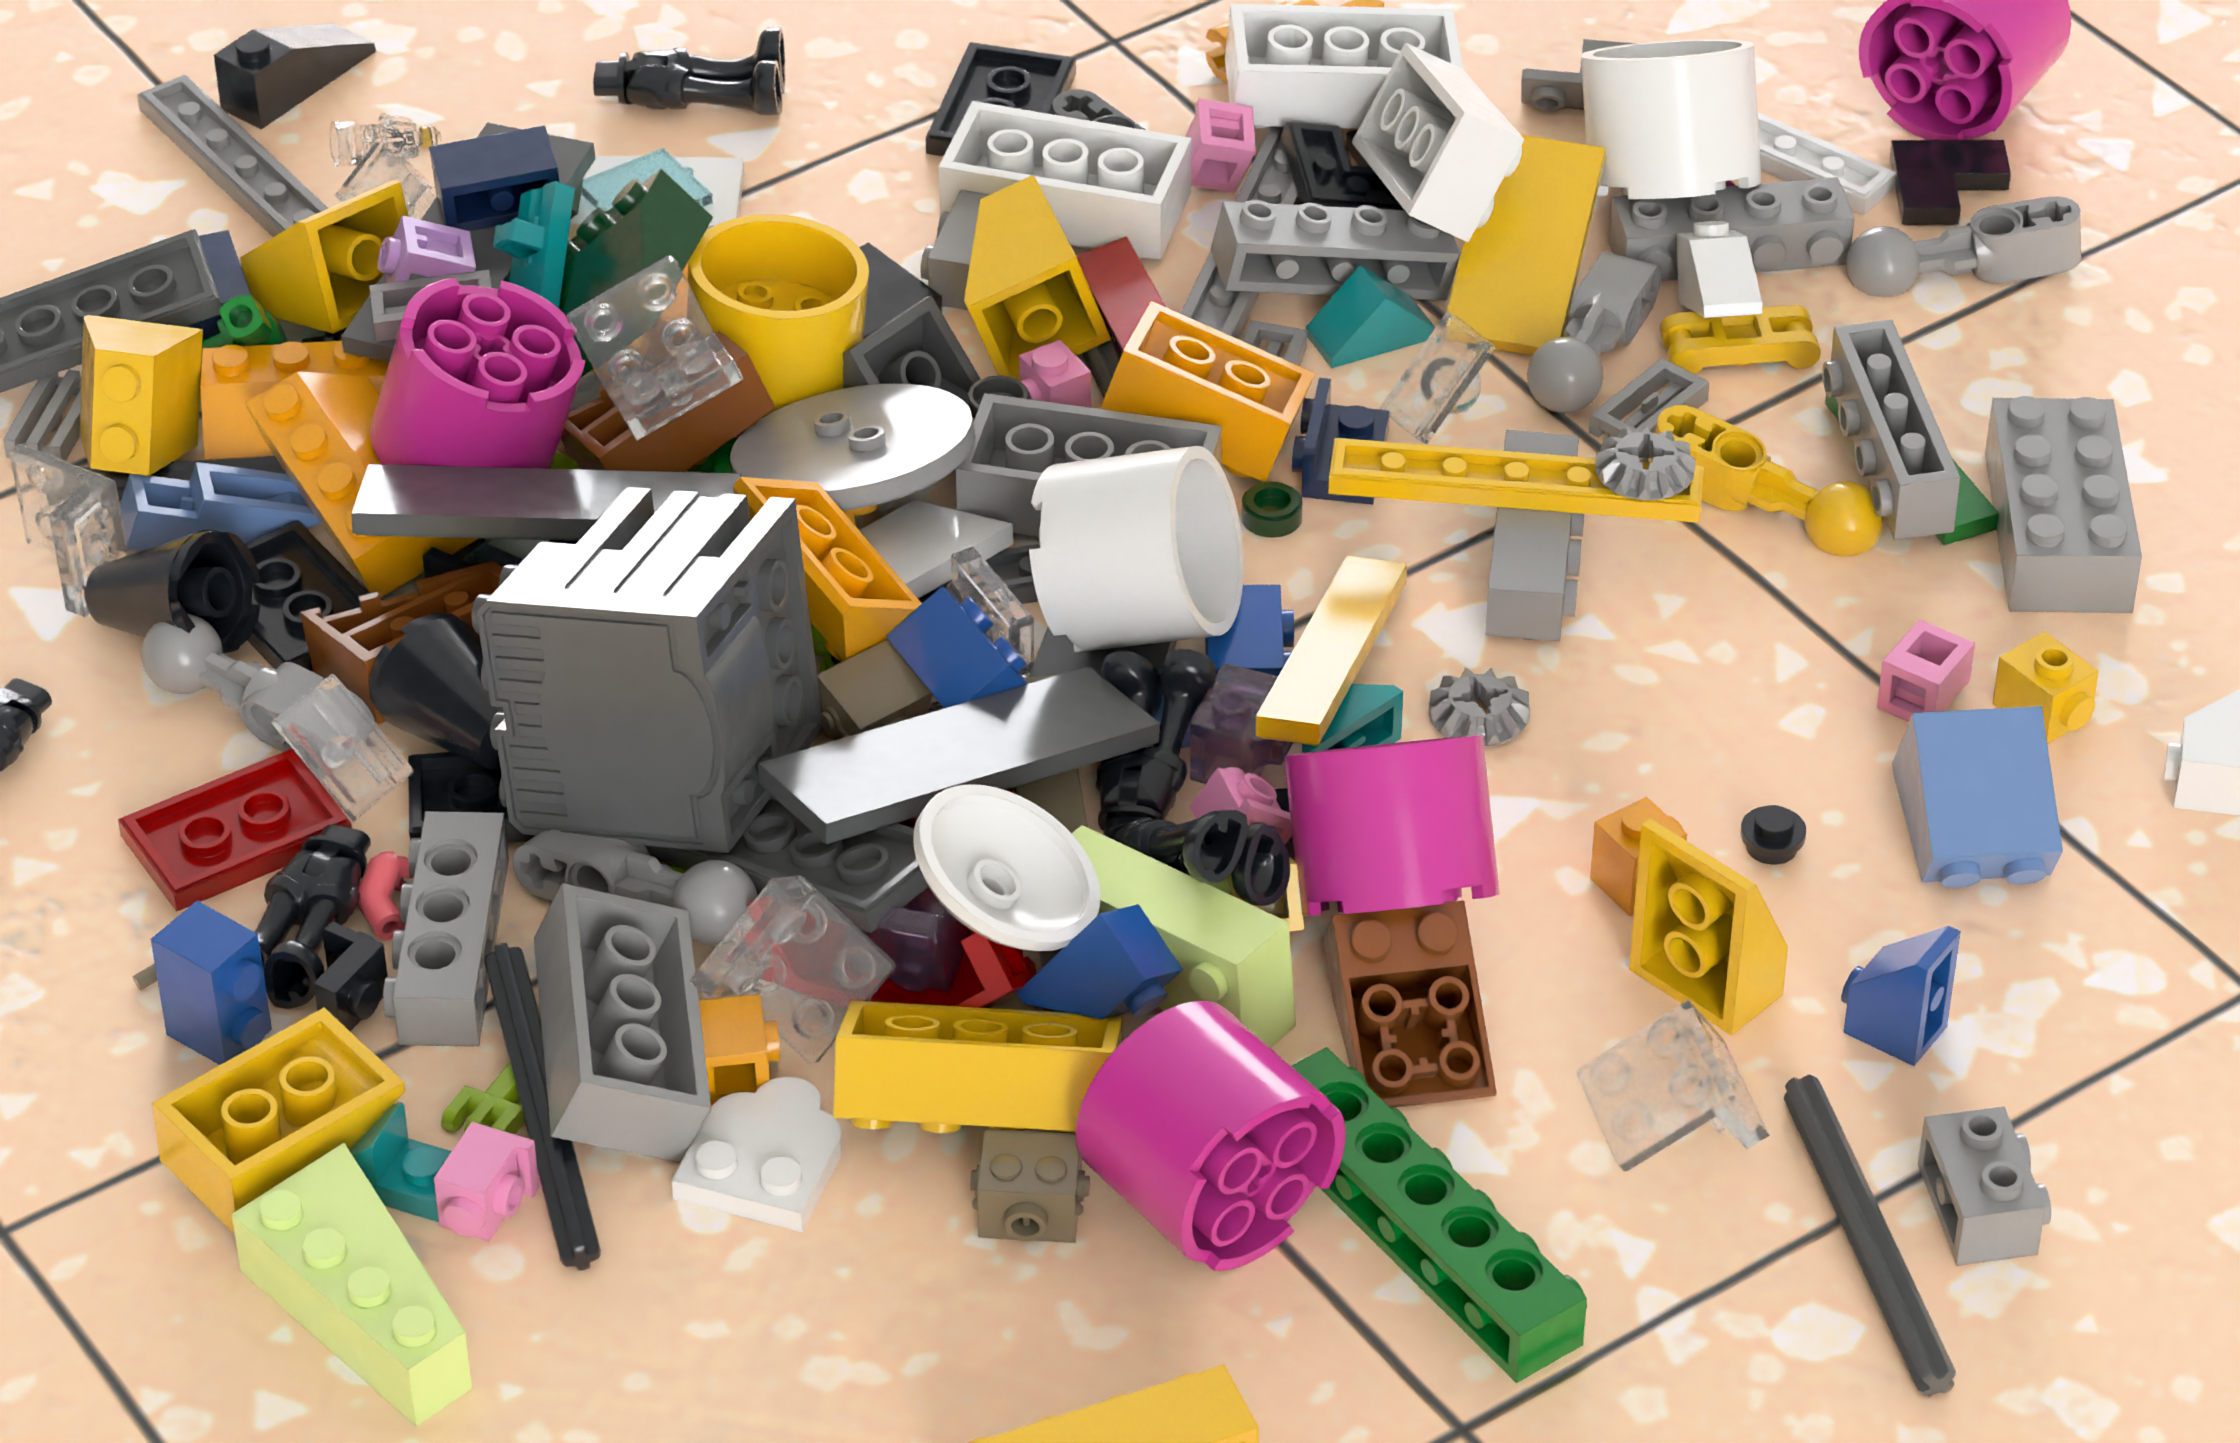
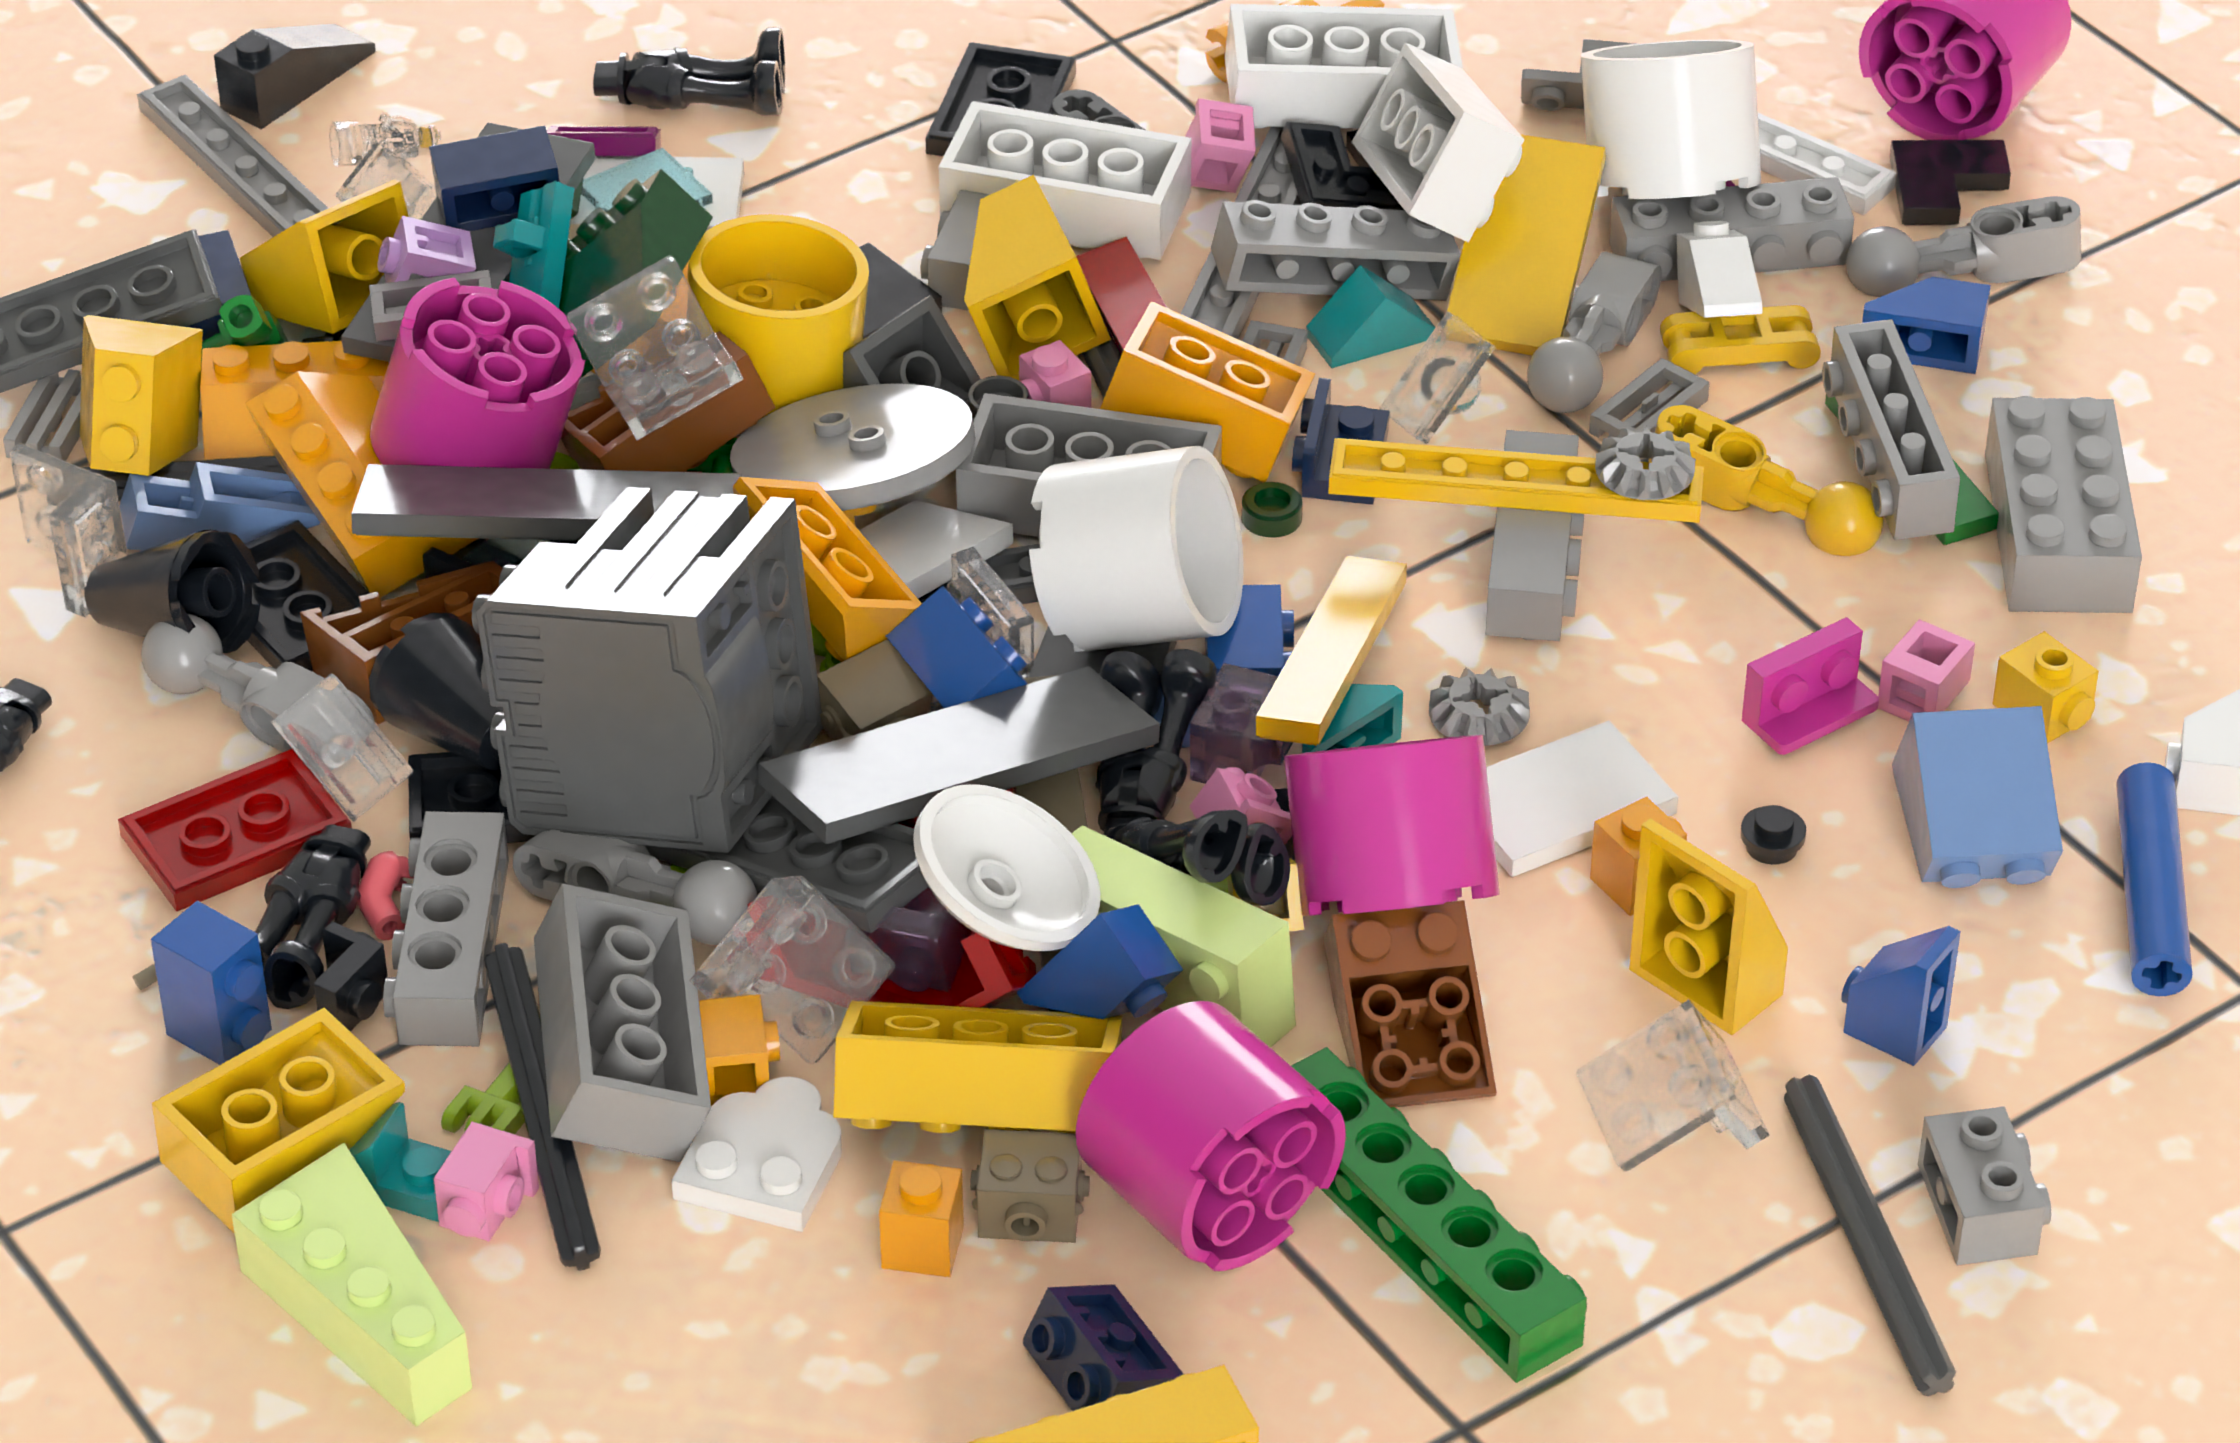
(614, 139): none -> magenta tile
(921, 1218): none -> light orange brick
(1095, 1345): none -> dark blue bracket
(1554, 793): none -> white tile
(1807, 688): none -> dark pink bracket
(1937, 321): none -> blue slope
(2153, 880): none -> blue piece

